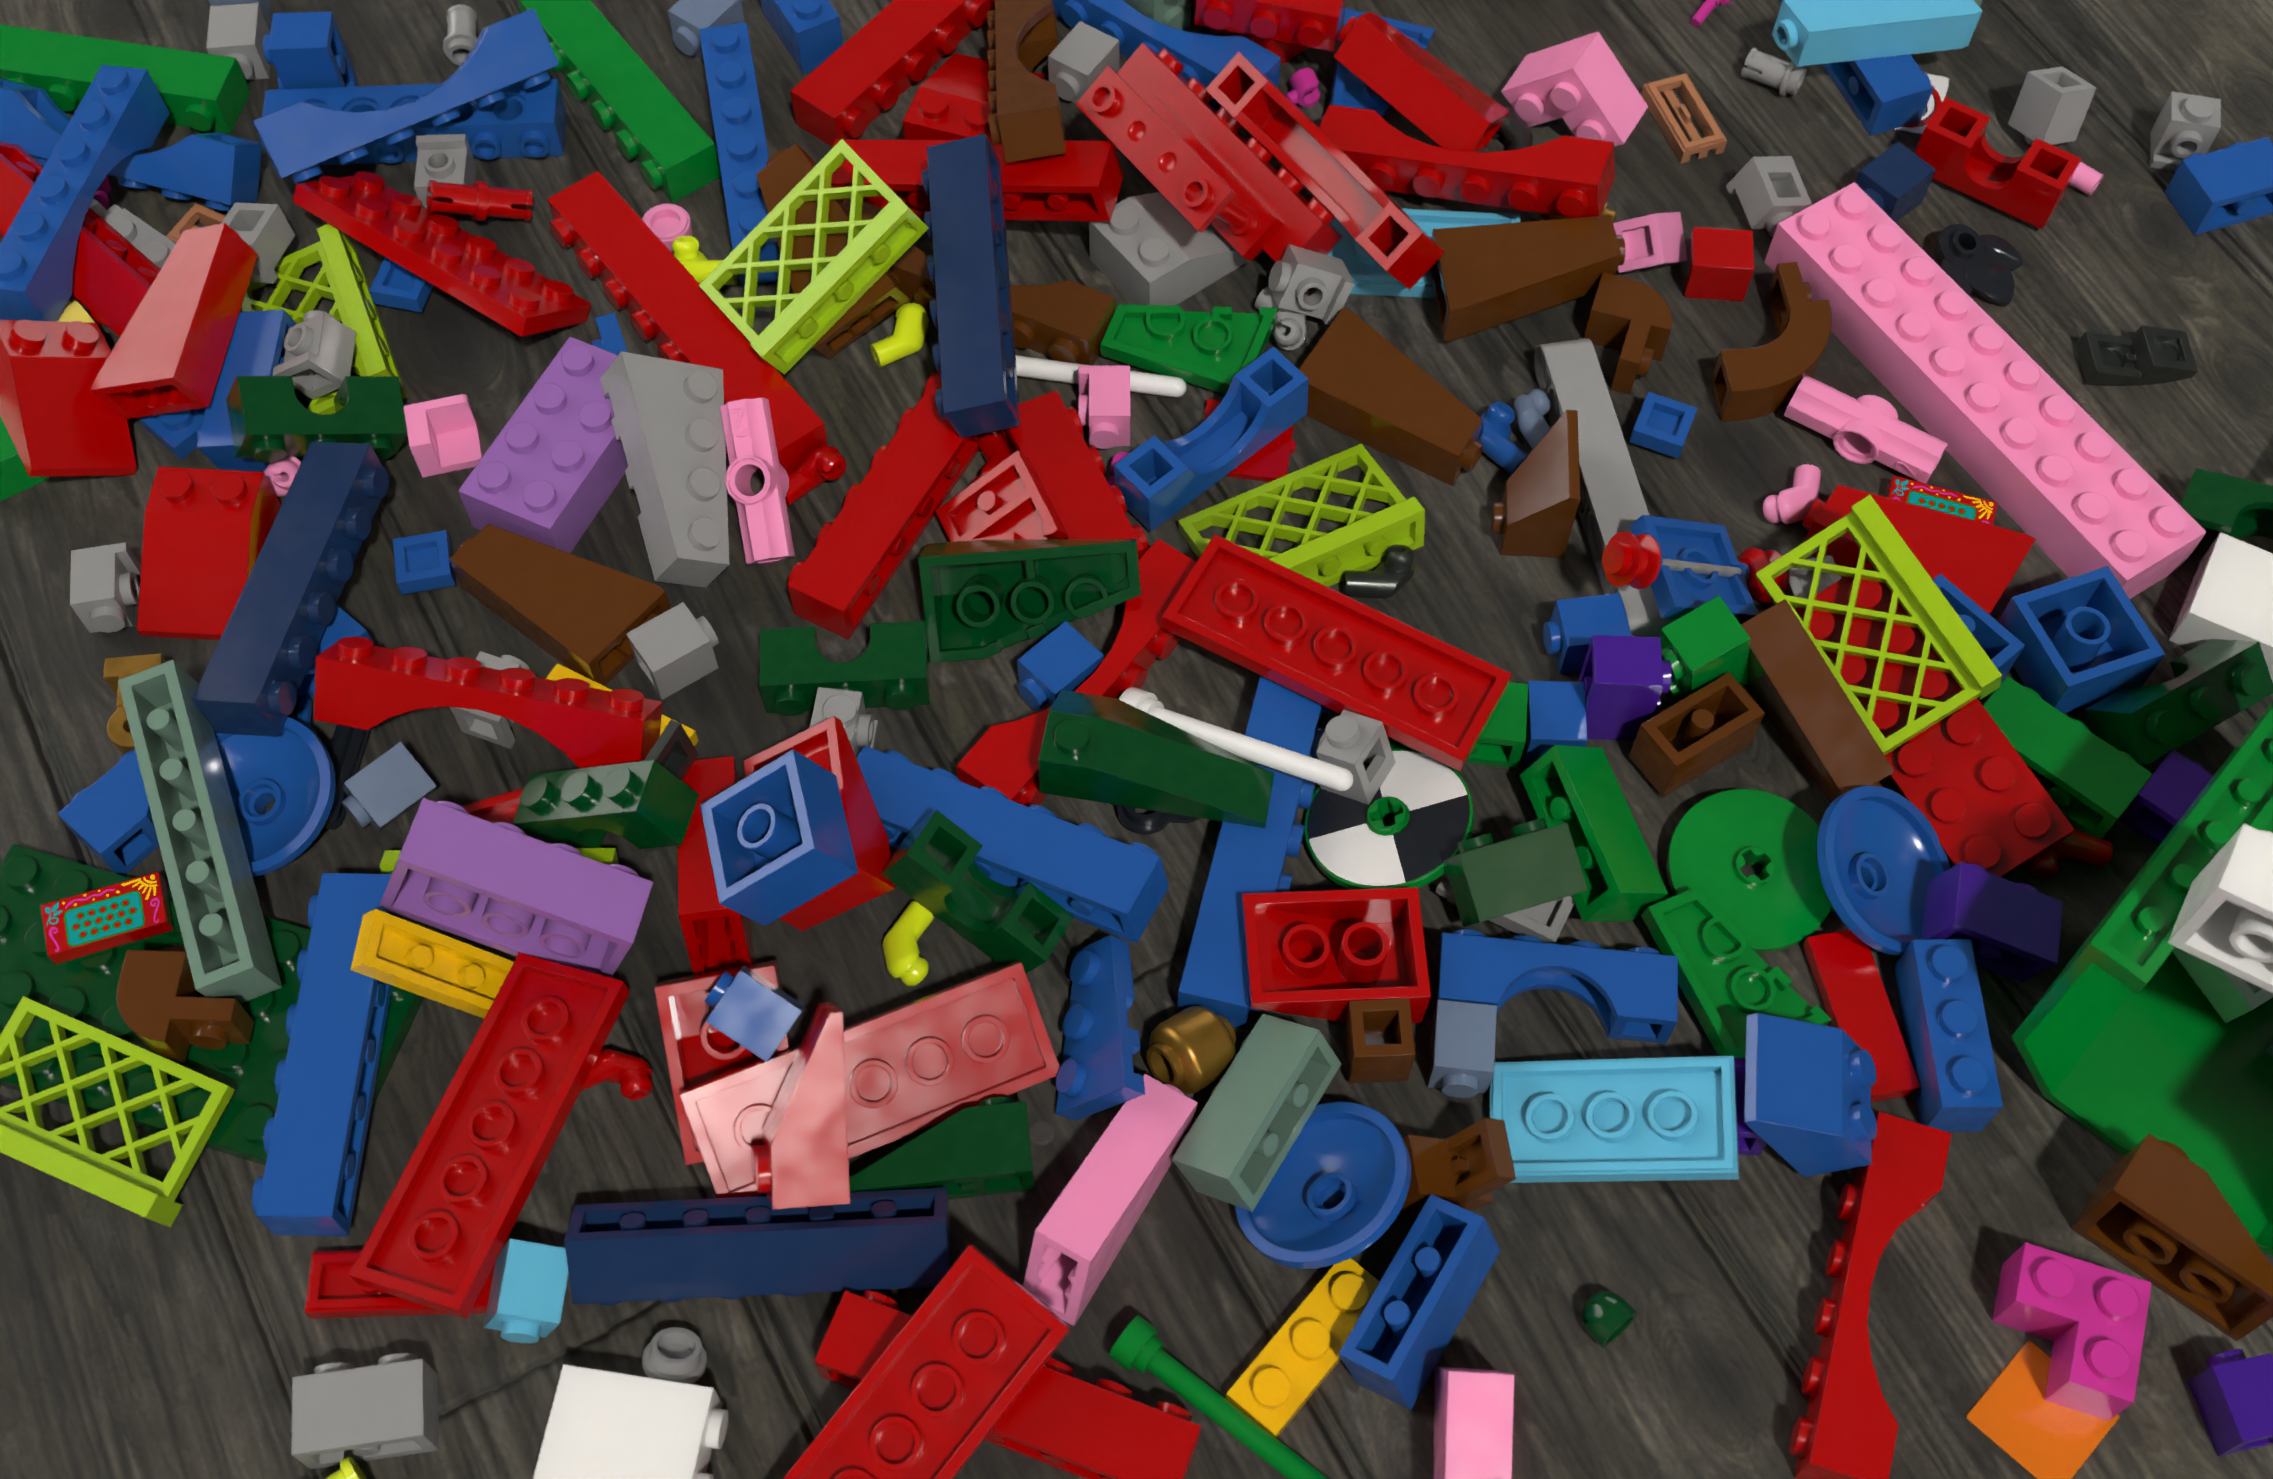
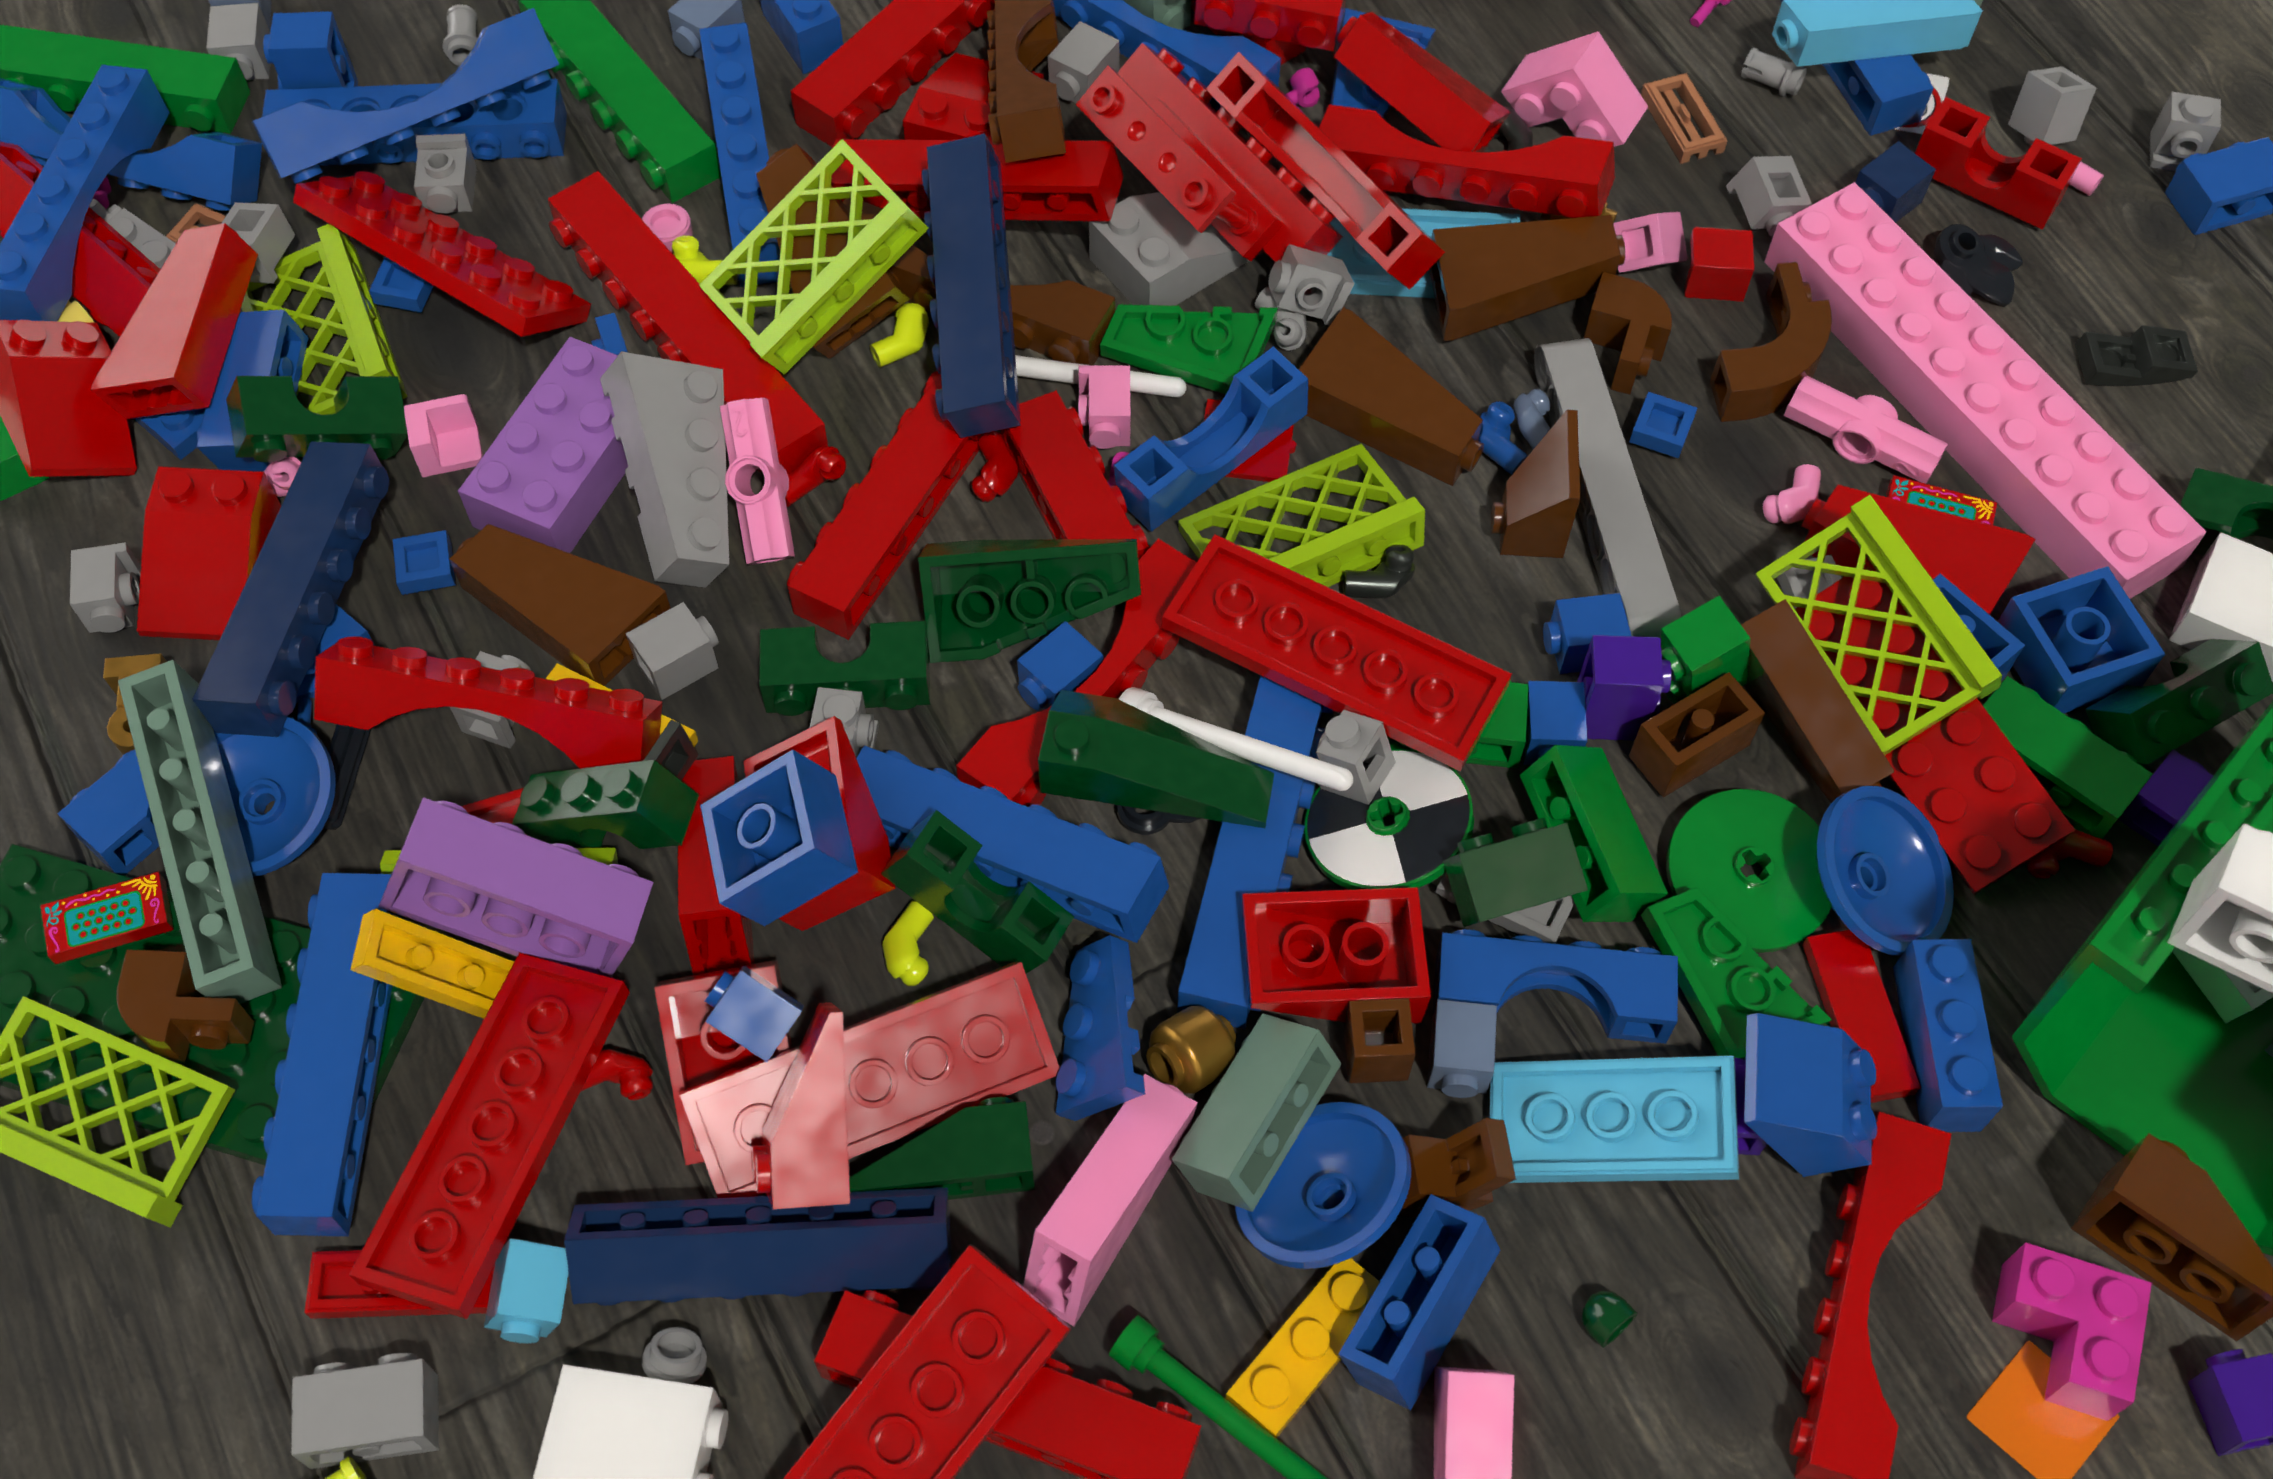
(317, 354): light grey brick -> none
(386, 789): sand blue brick -> none
(479, 200): red pin -> none
(1003, 506): red wing -> none
(1688, 566): blue plate -> none
(2008, 922): dark purple brick -> none

